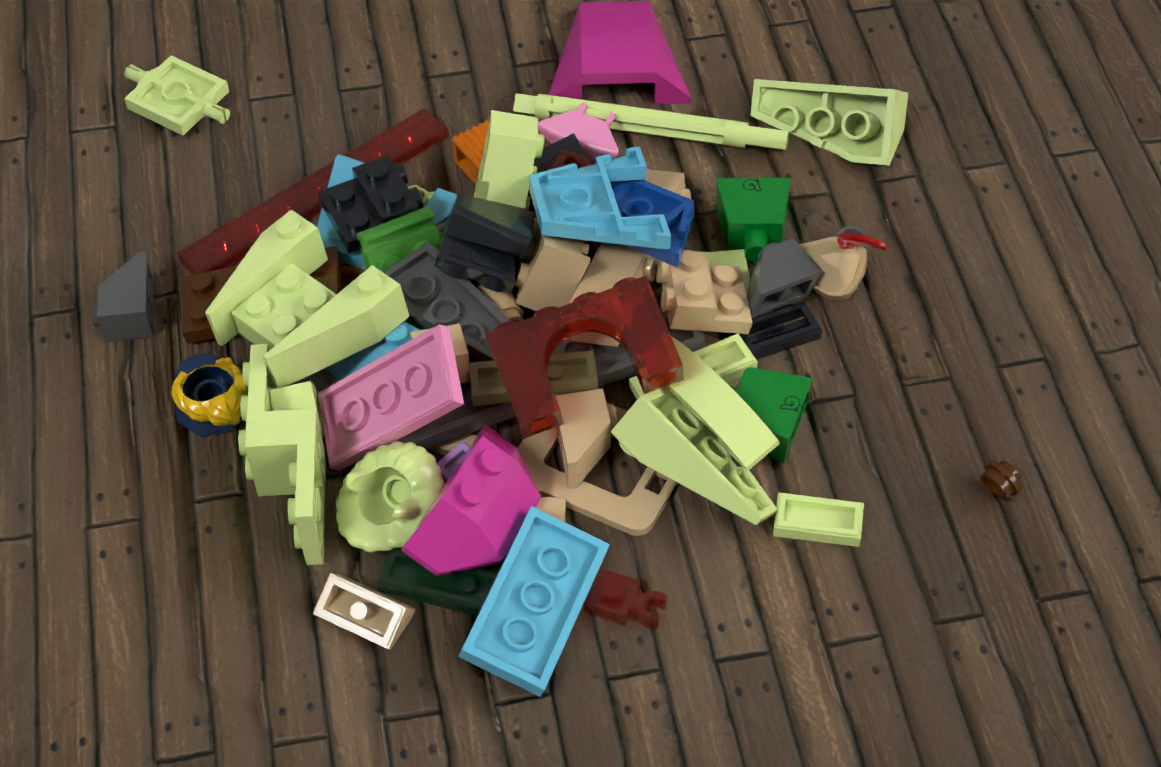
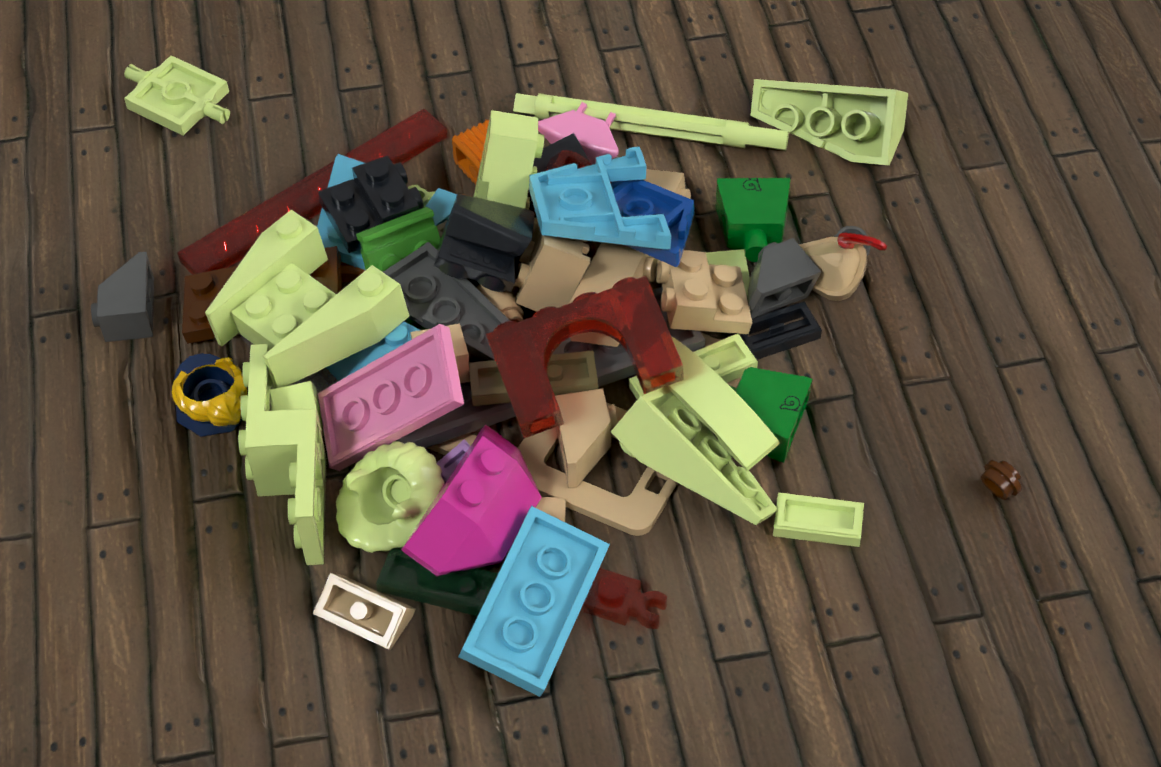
(618, 47): dark pink wedge -> none

